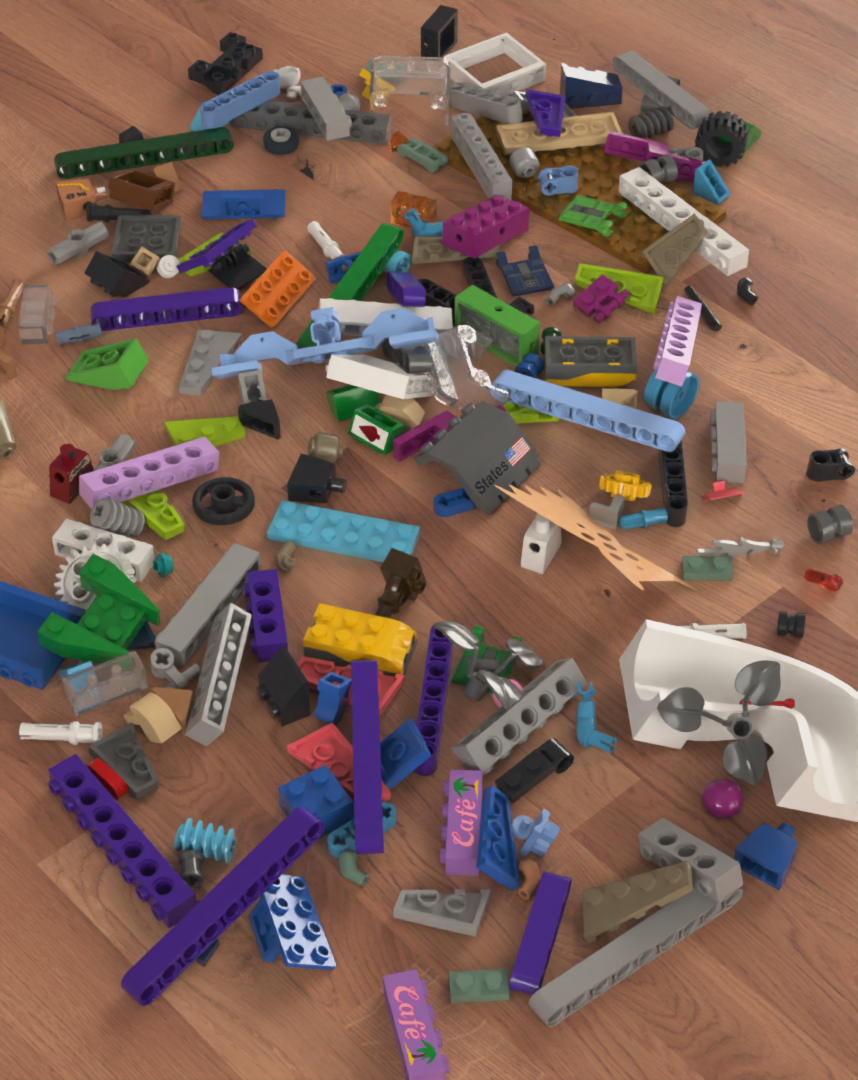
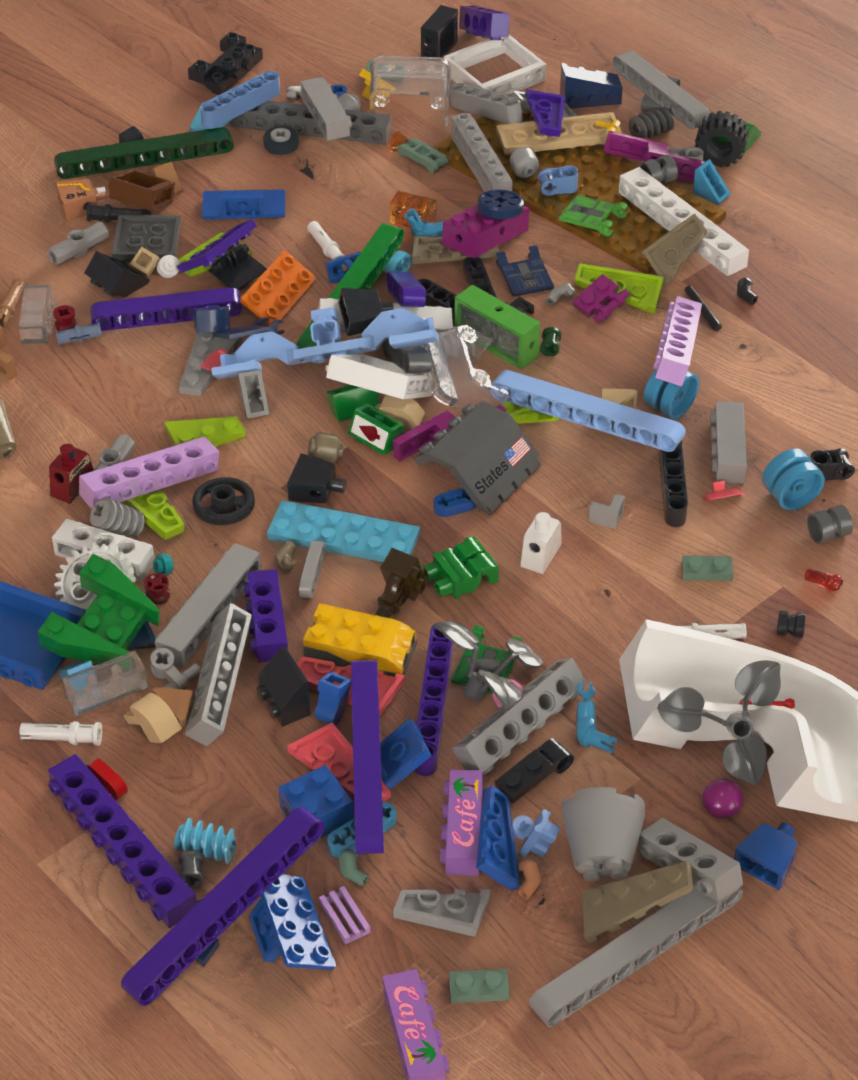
(64, 318): none -> dark red wheel
(110, 366): bright green slope -> none
(125, 755): dark grey wing -> none
(157, 588): none -> dark red wheel
(211, 319): none -> dark blue brick
(213, 360): none -> coral piece
(255, 328): none -> dark blue flag
(261, 417): black slope -> none
(288, 76): white hair -> none
(312, 569): none -> light grey beam
(345, 896): none -> lavender tile
(360, 308): none -> black torso
(461, 568): none -> green hips
(484, 22): none -> dark purple brick
(500, 204): none -> dark blue wheel
(531, 366): blue wheel -> none
(540, 933): dark purple beam -> none
(568, 514): light nougat piece -> none
(590, 361): dark grey piece -> none
(603, 831): none -> light grey cone
(610, 126): none -> yellow hand
(625, 484): yellow gear -> none
(643, 518): dark azure axle -> none
(734, 549): light grey piece -> none
(793, 479): none -> dark azure wheel

